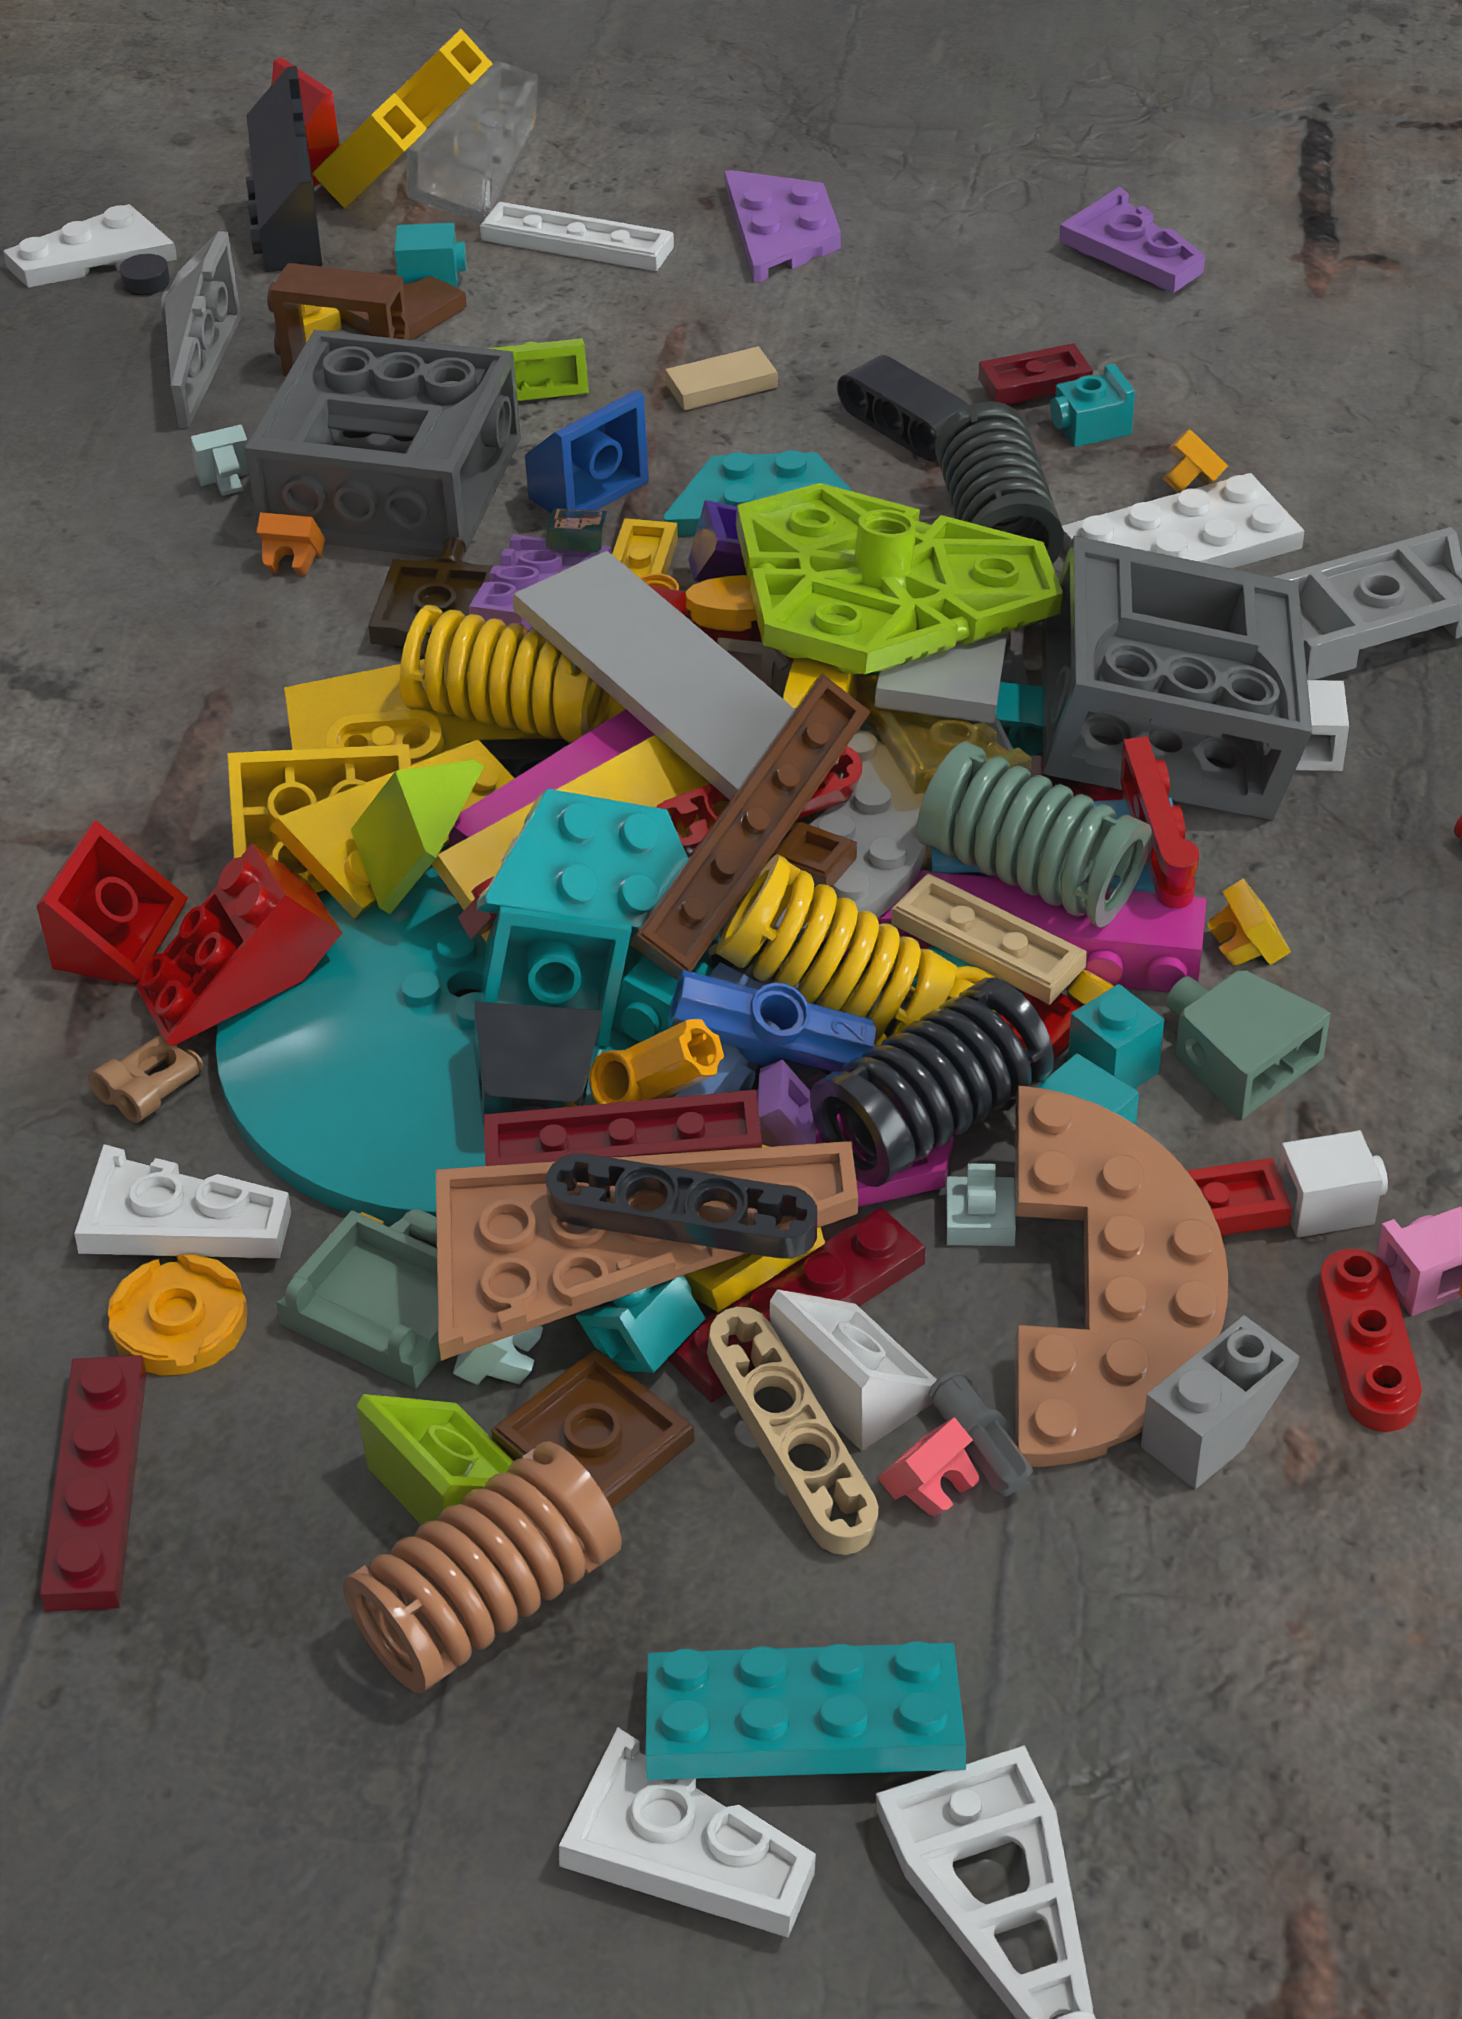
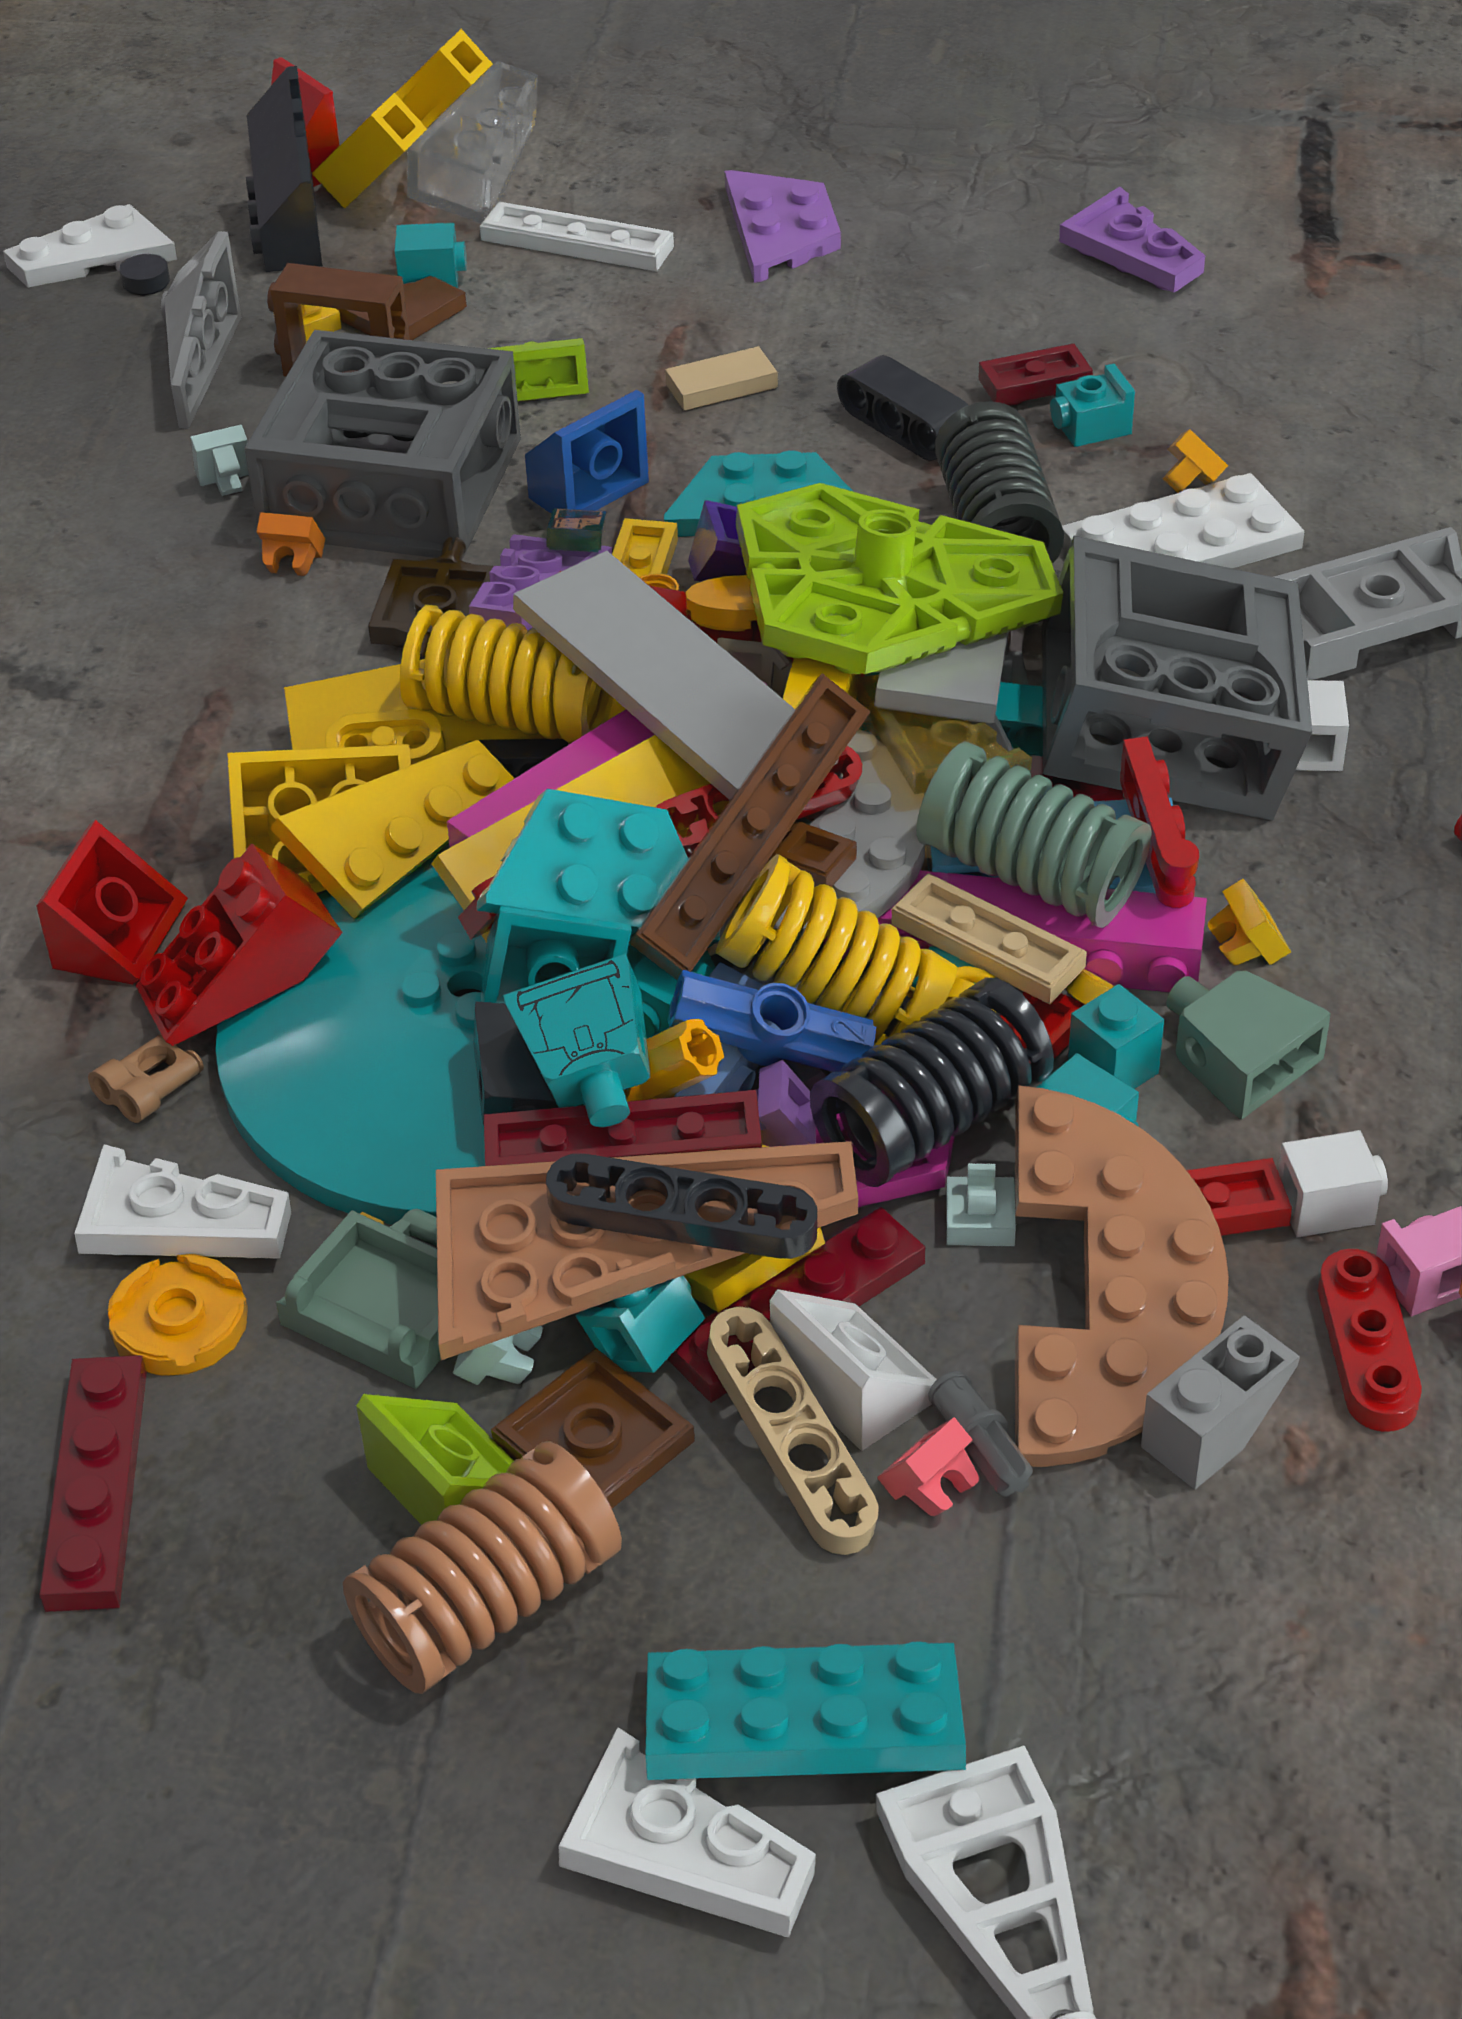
(410, 824): lime slope -> none
(587, 1036): none -> teal torso

